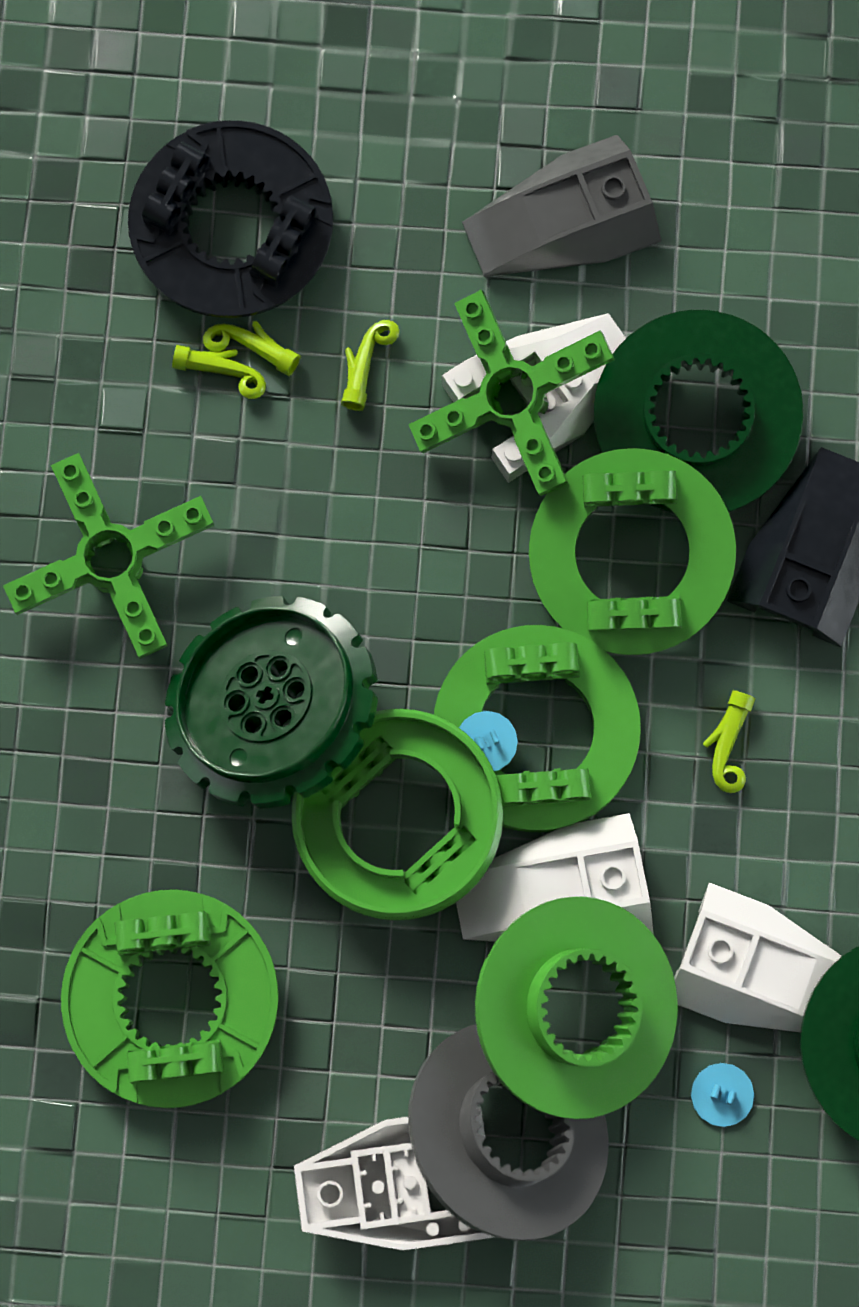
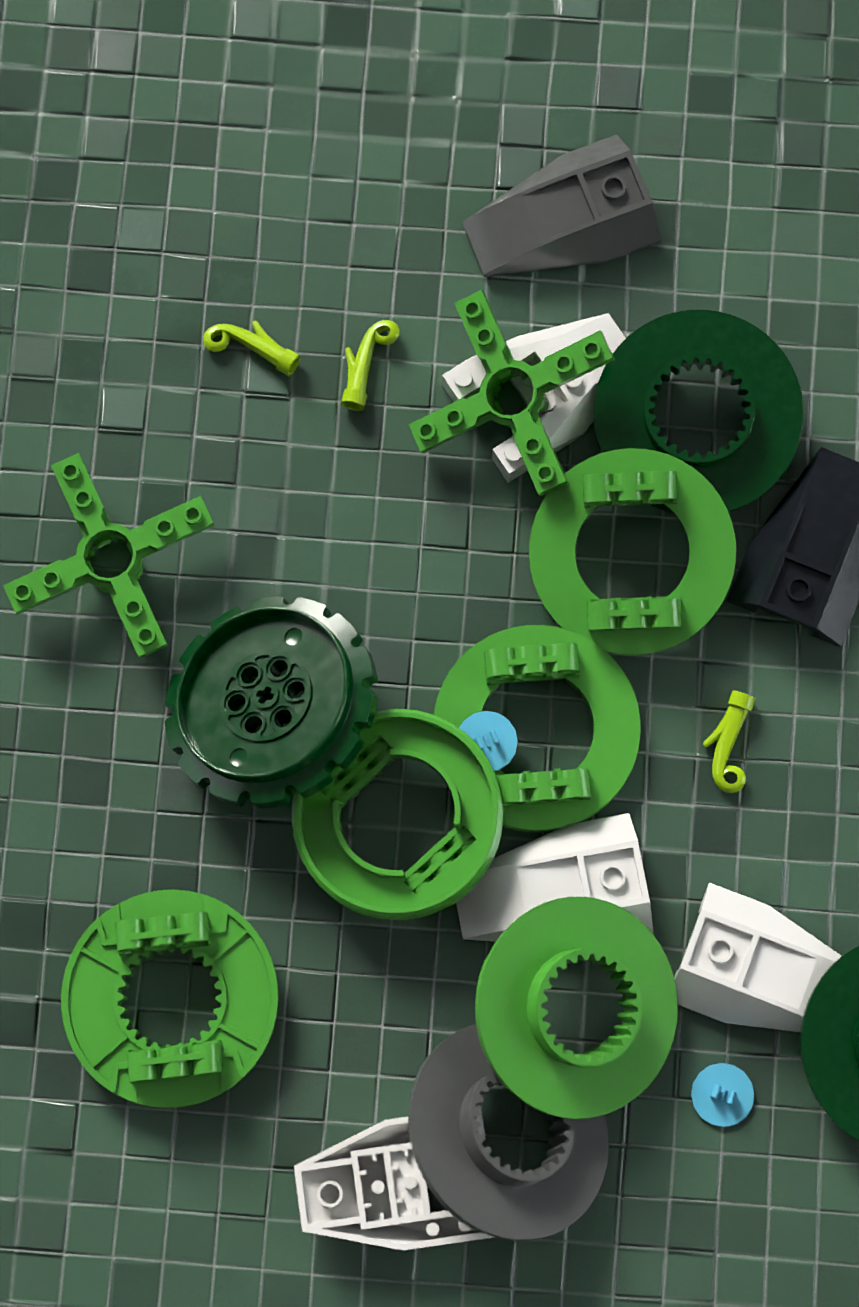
(217, 155): black piece -> none
(218, 362): lime plant -> none

